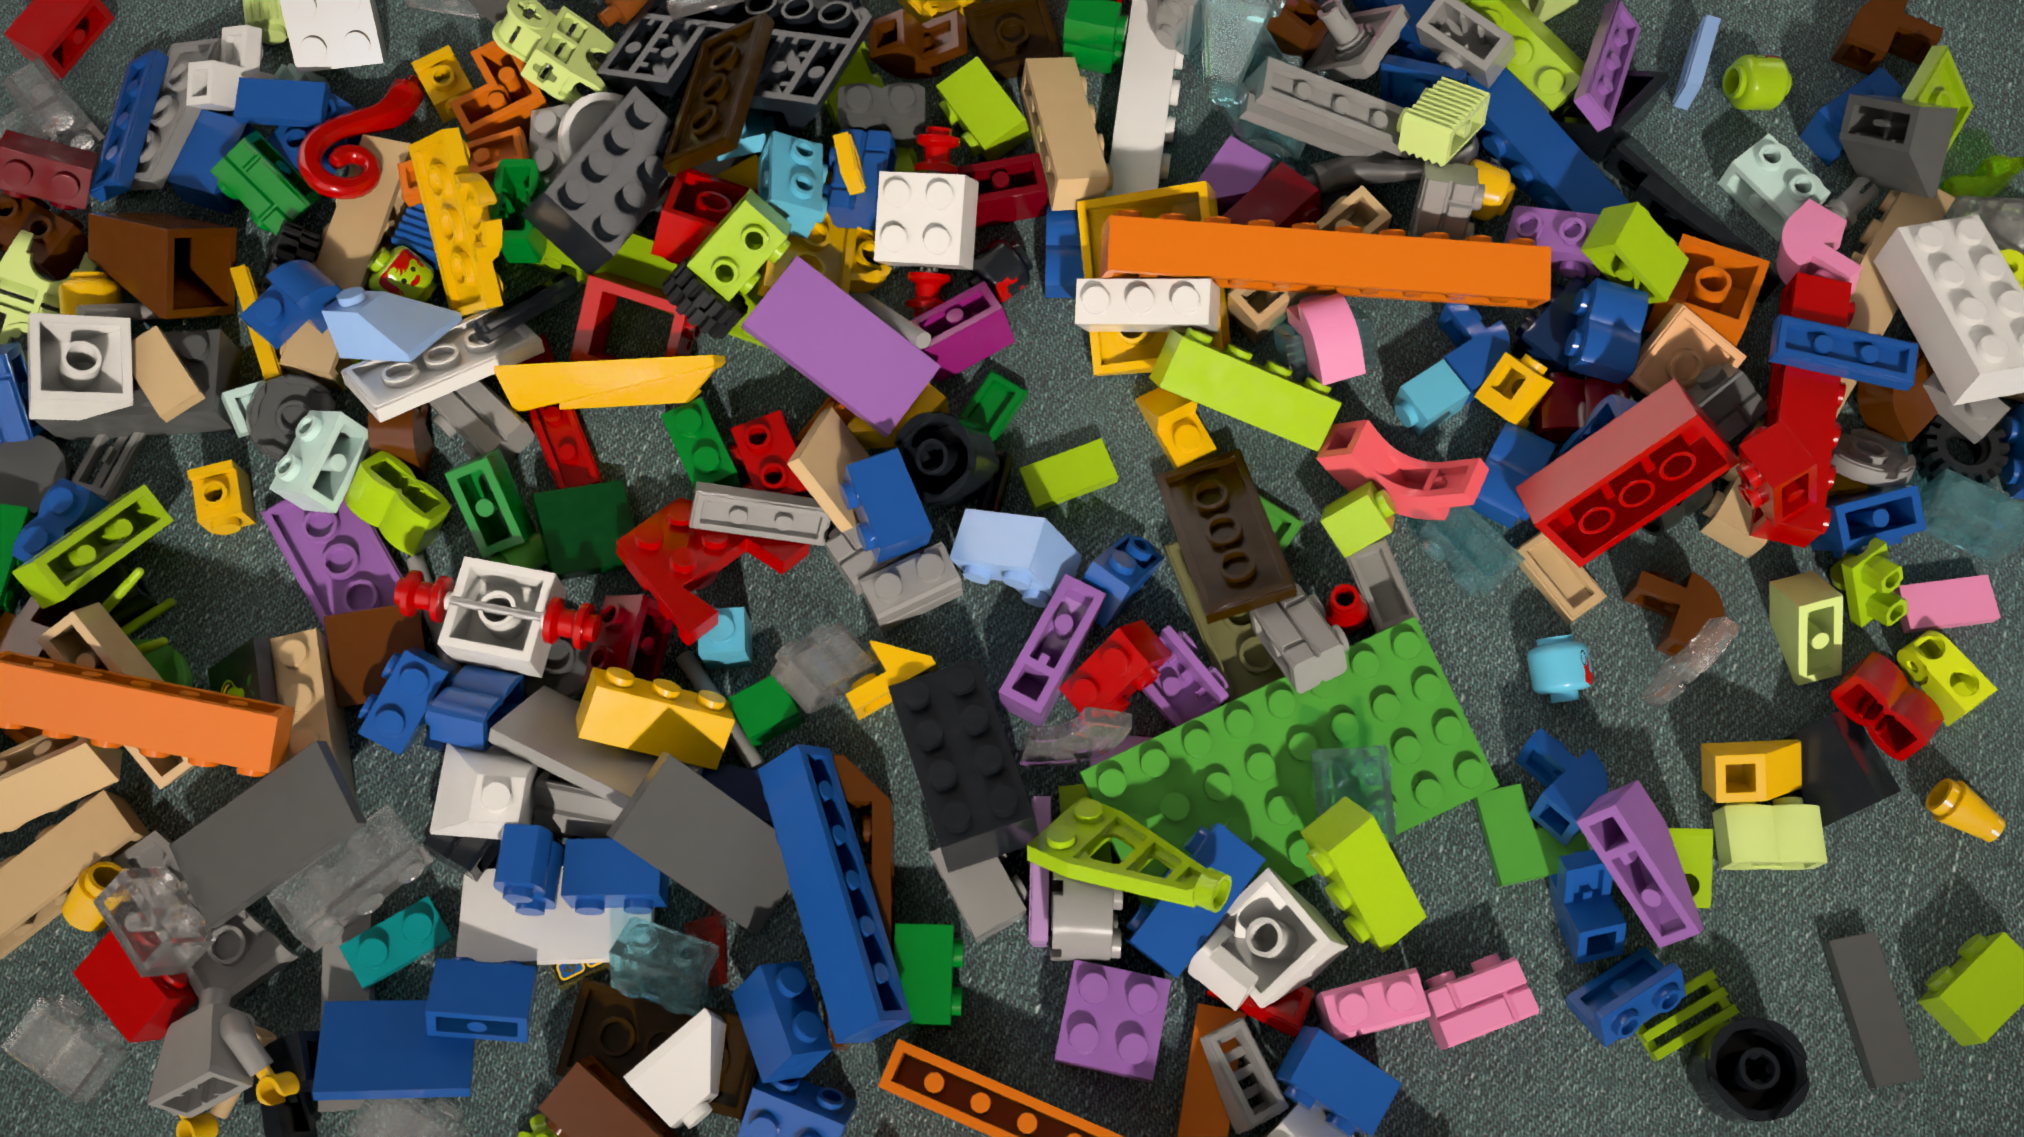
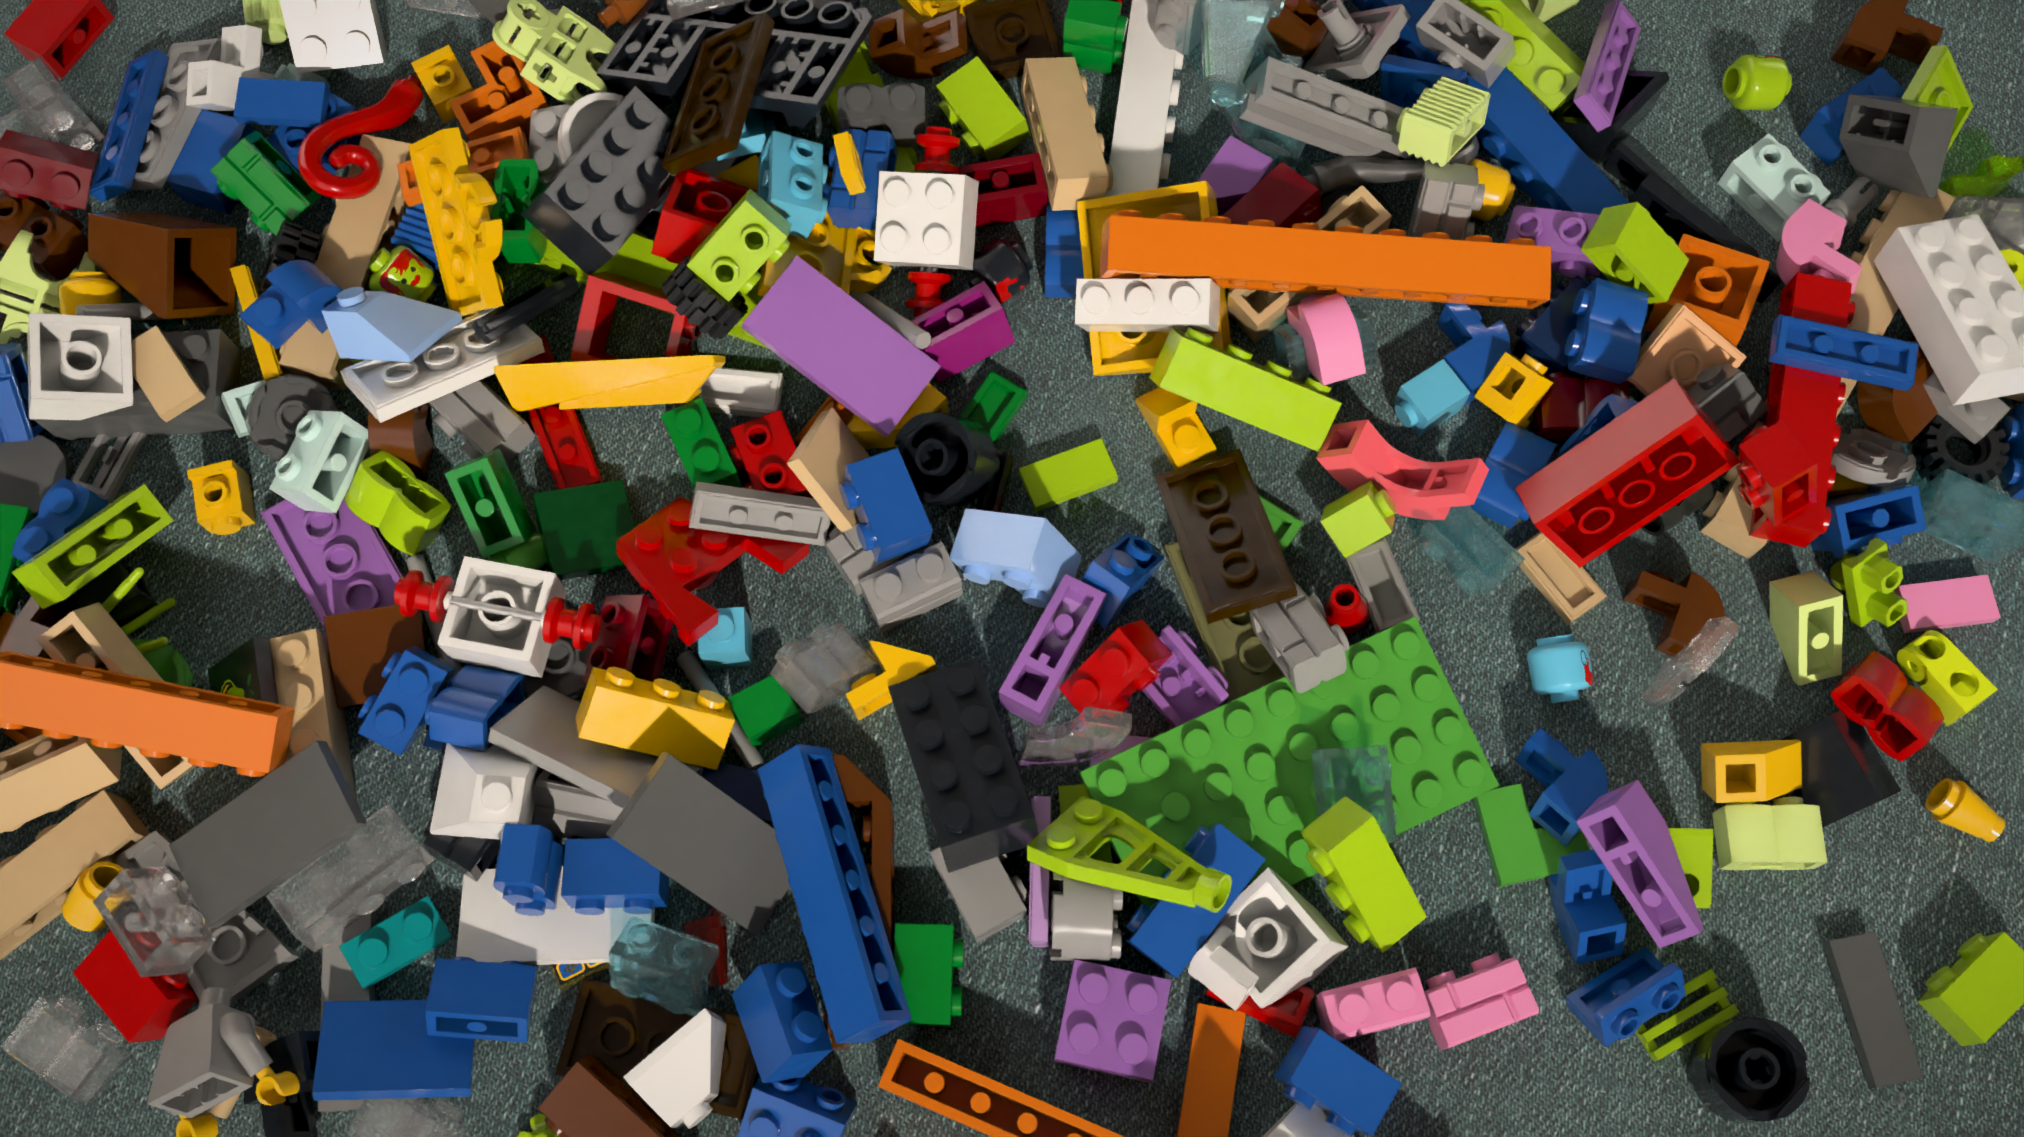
(742, 392): none -> white tile
(1263, 1083): light grey slope -> none
(1696, 62): light blue tile -> none

